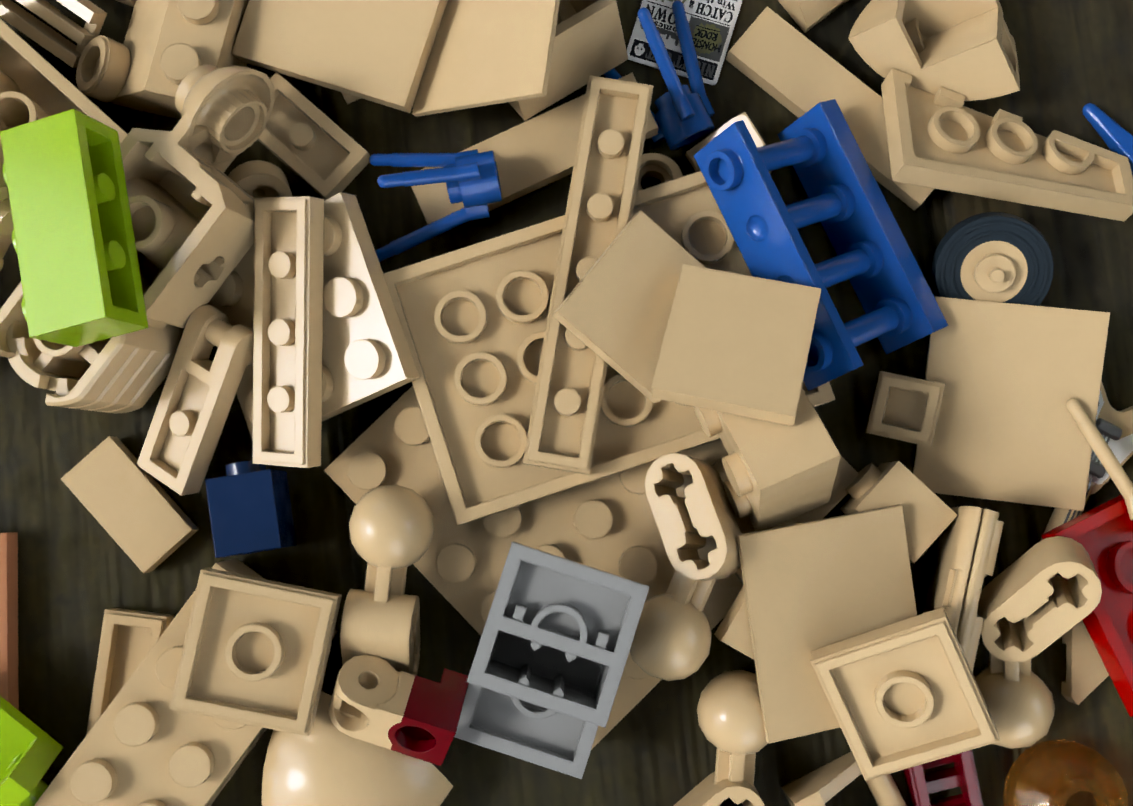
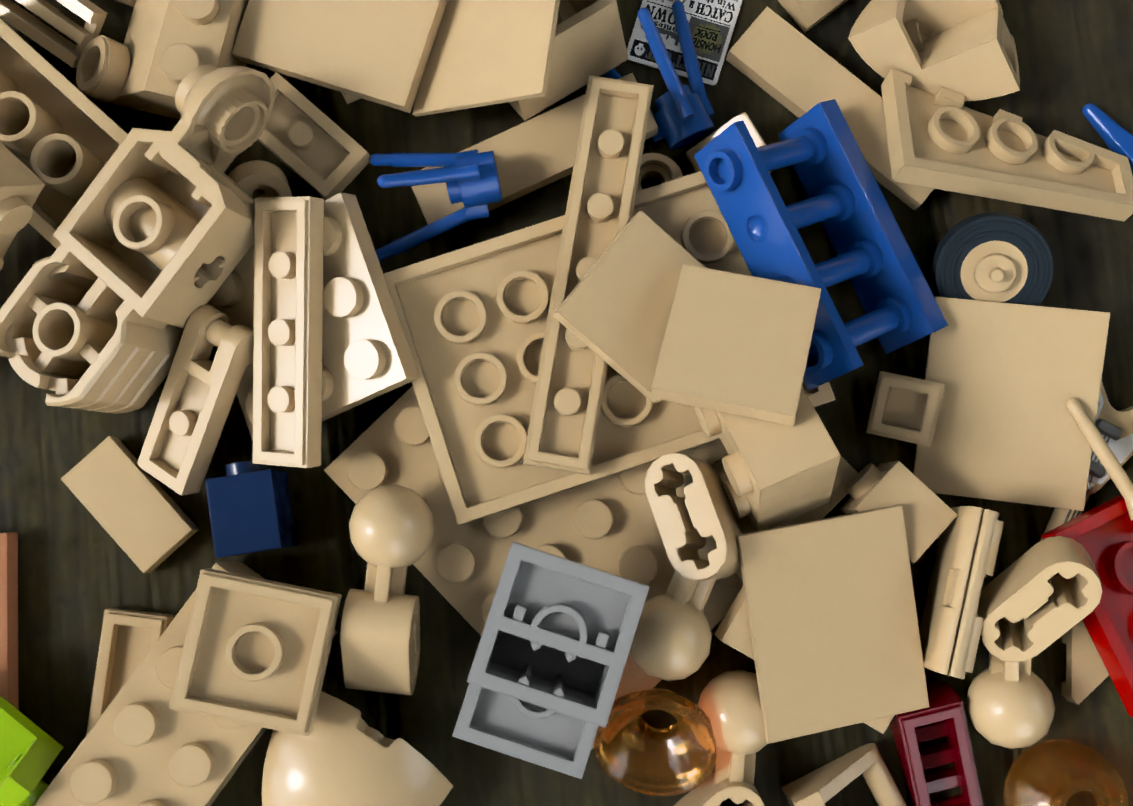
(72, 230): lime brick -> none
(398, 707): leg -> none
(657, 758): none -> clear orange piece
(904, 694): tan tile -> none

